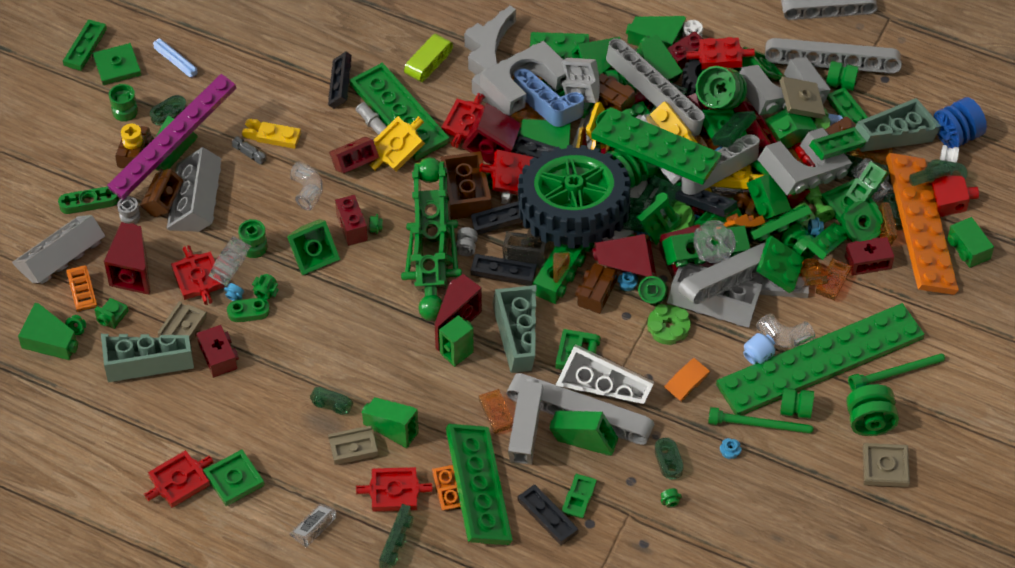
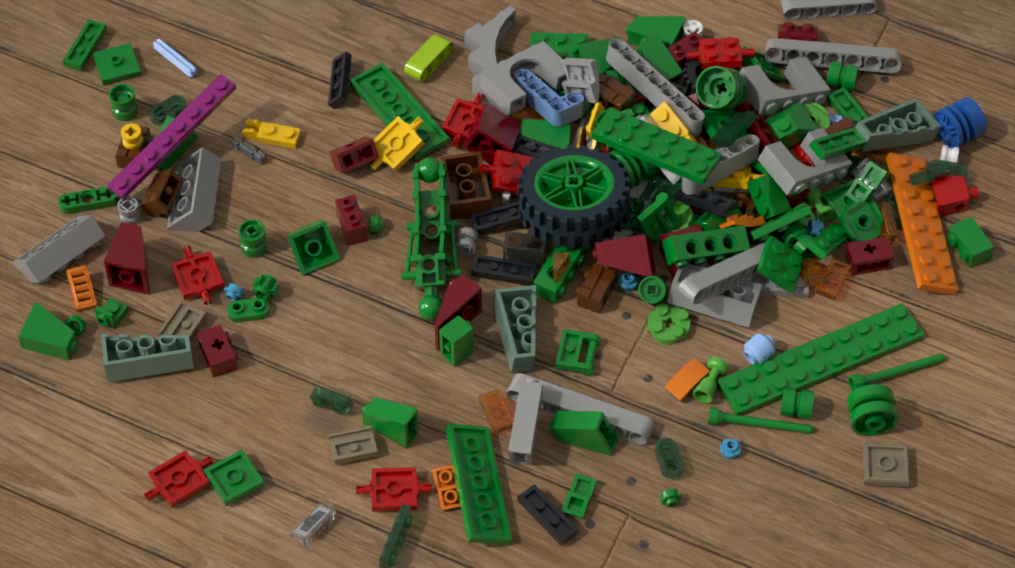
(229, 261): clear brick -> none
(311, 183): clear cylinder -> none
(371, 119): light grey pin -> none
(601, 376): white wedge -> none
(706, 250): clear plate -> none
(706, 388): none -> bright green piece
(785, 336): clear cylinder -> none
(802, 97): dark tan plate -> none
(806, 32): none -> dark red bracket

